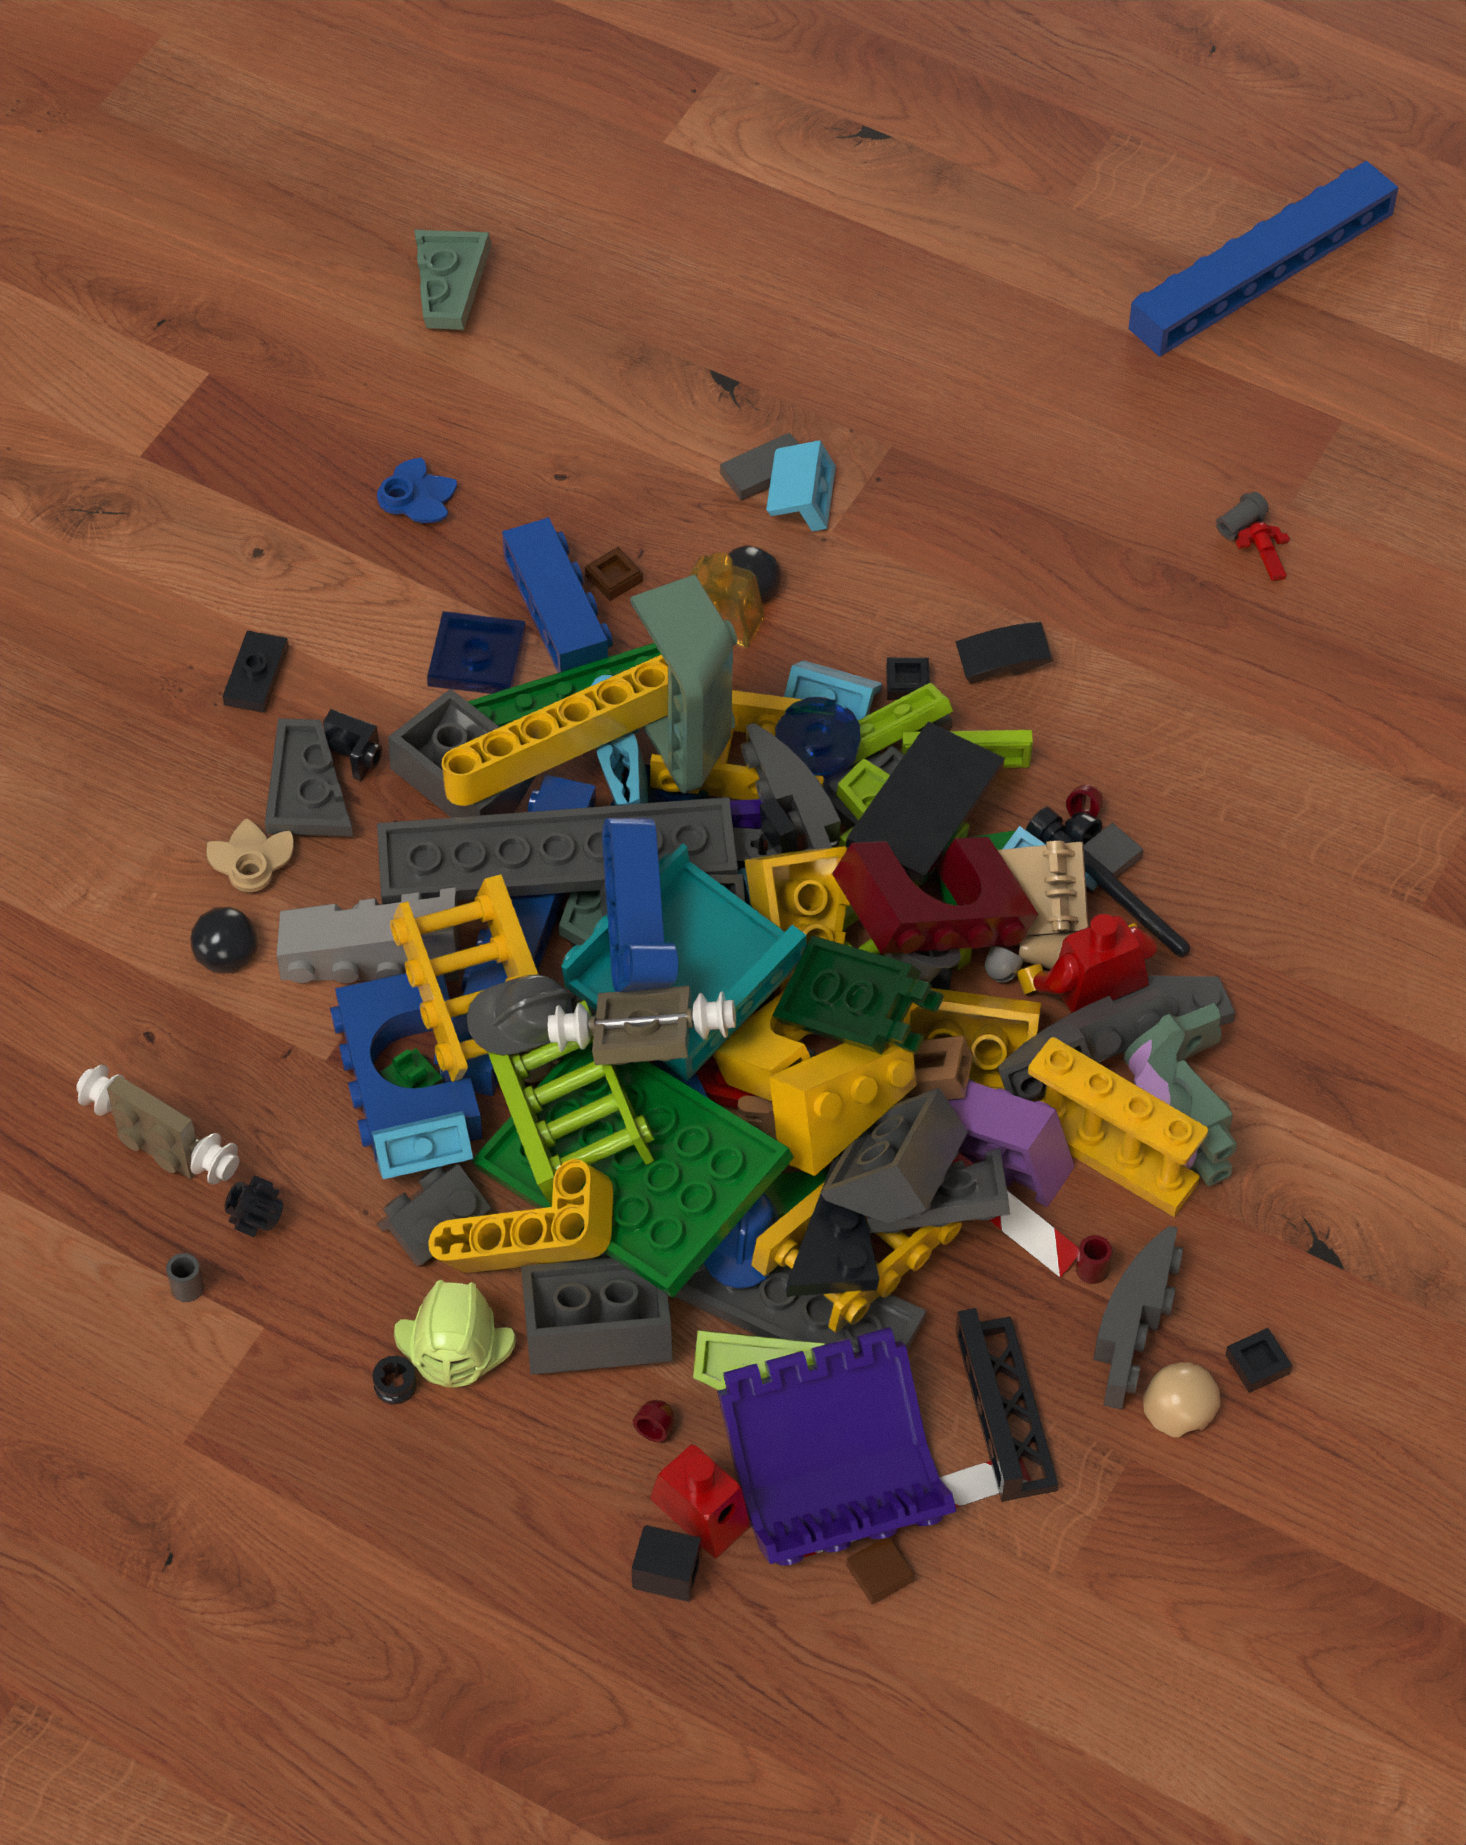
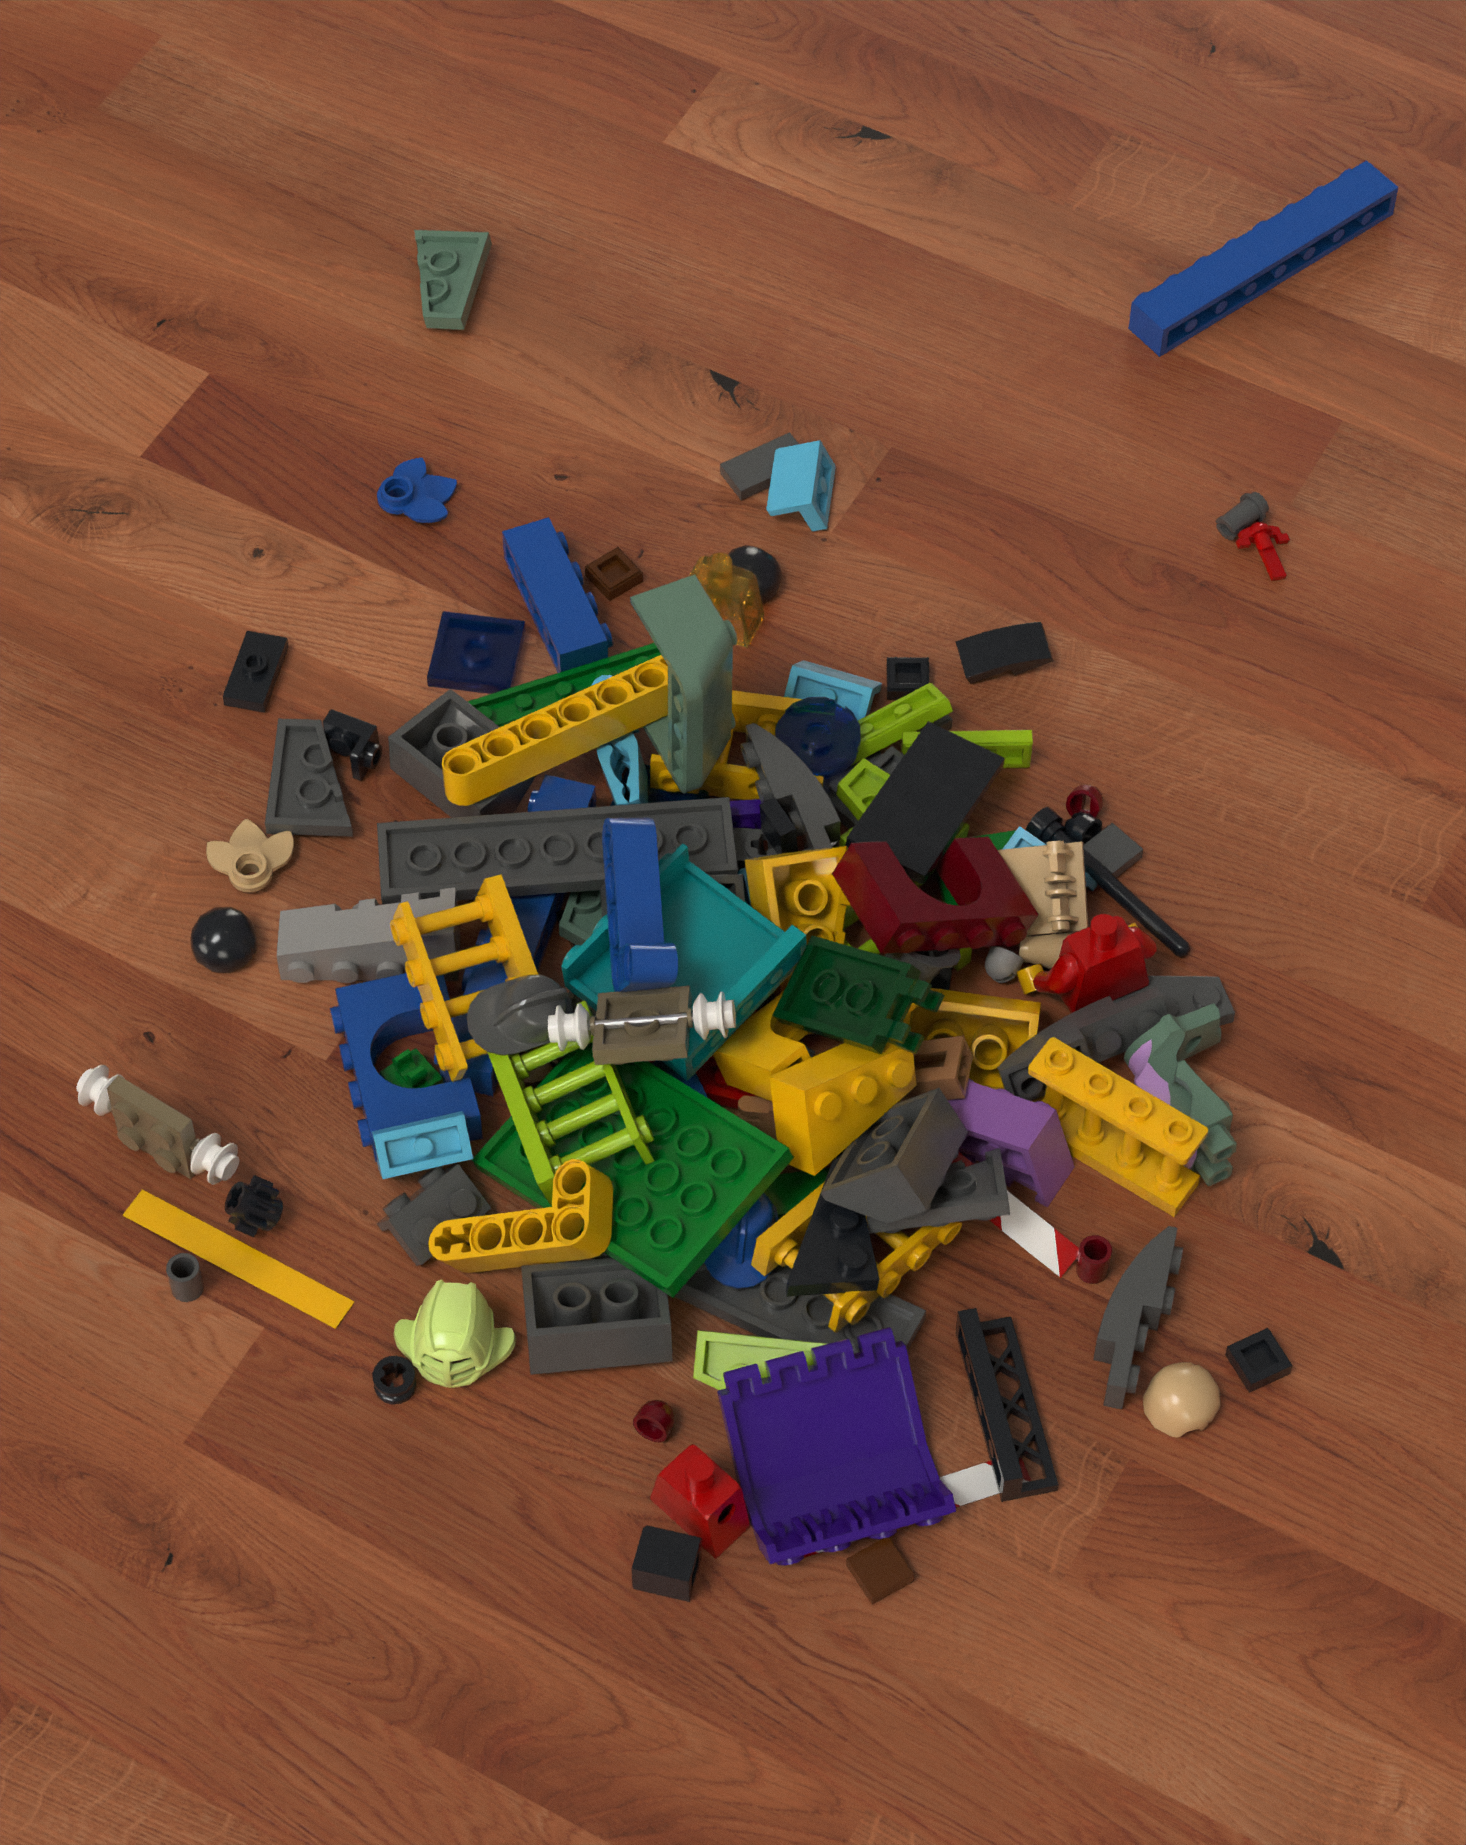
(238, 1259): none -> yellow sticker

